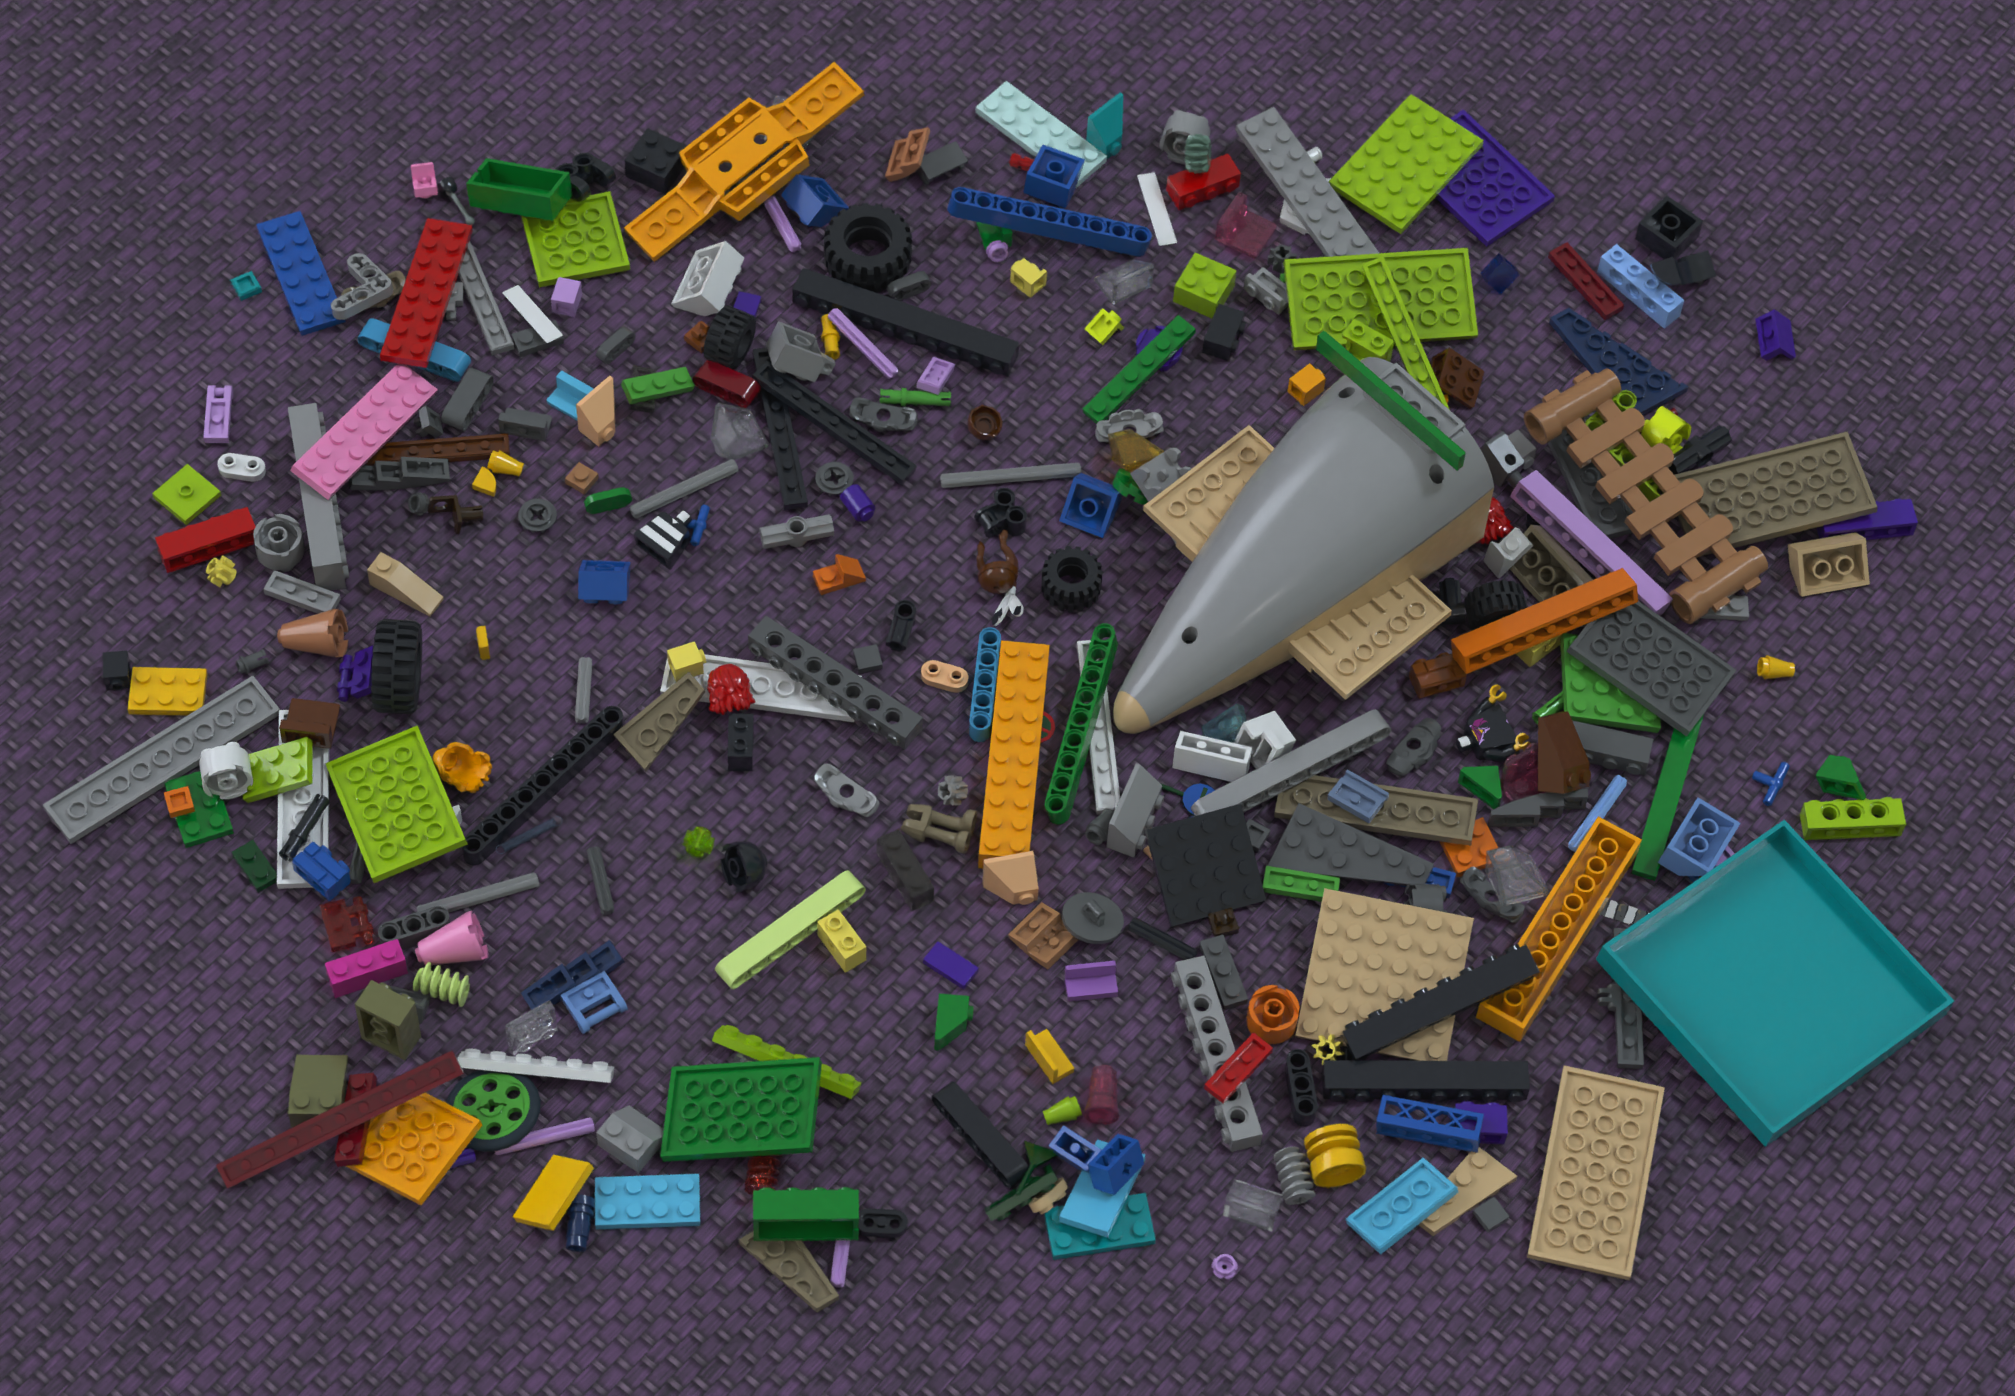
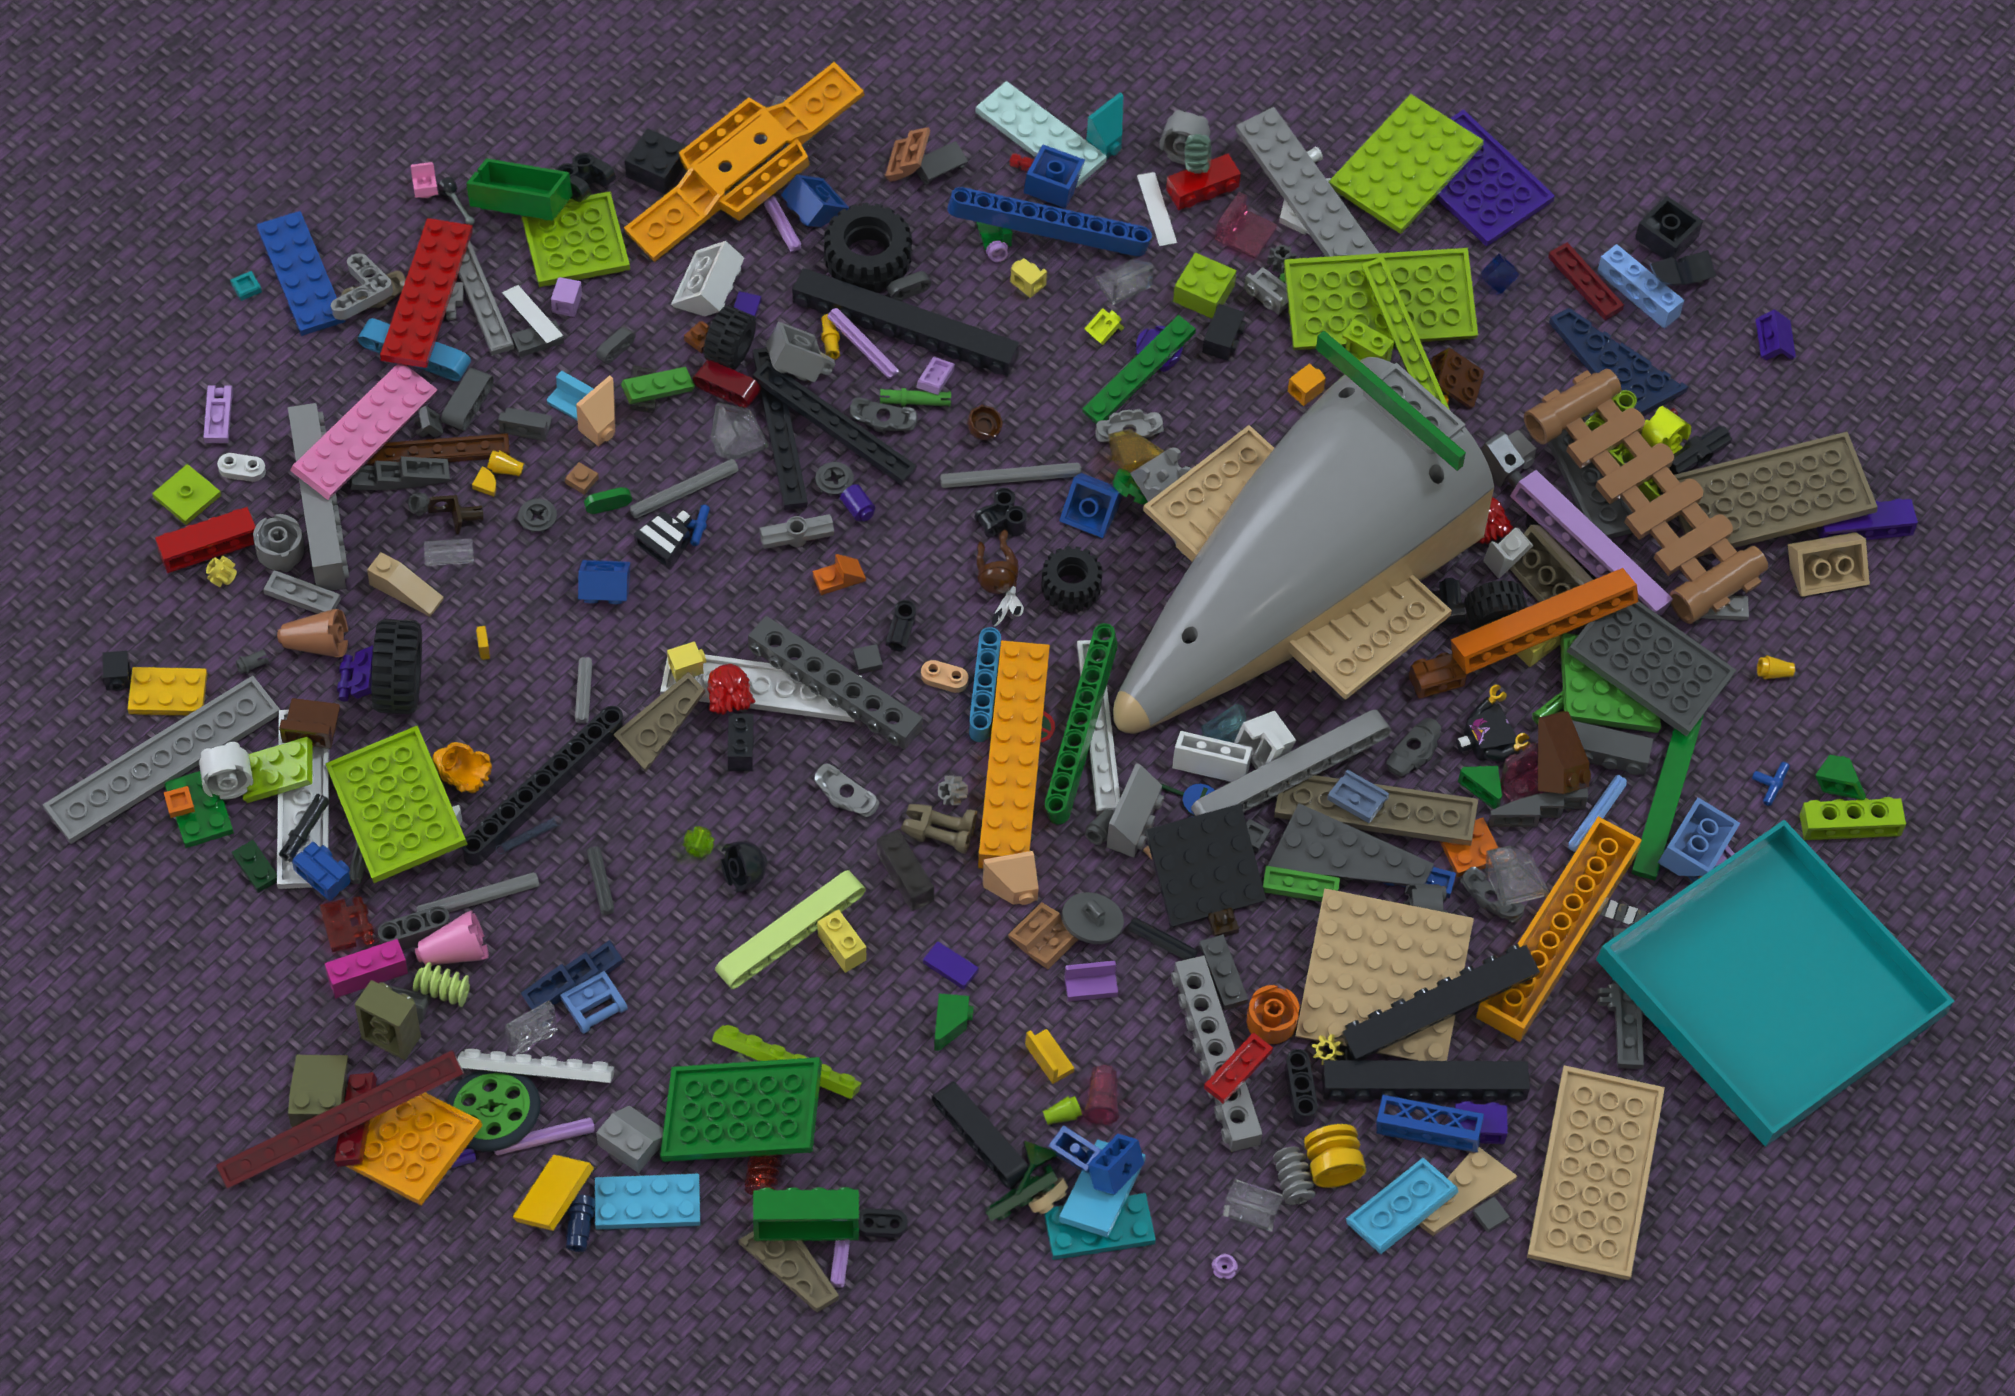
(449, 552): none -> clear hinge

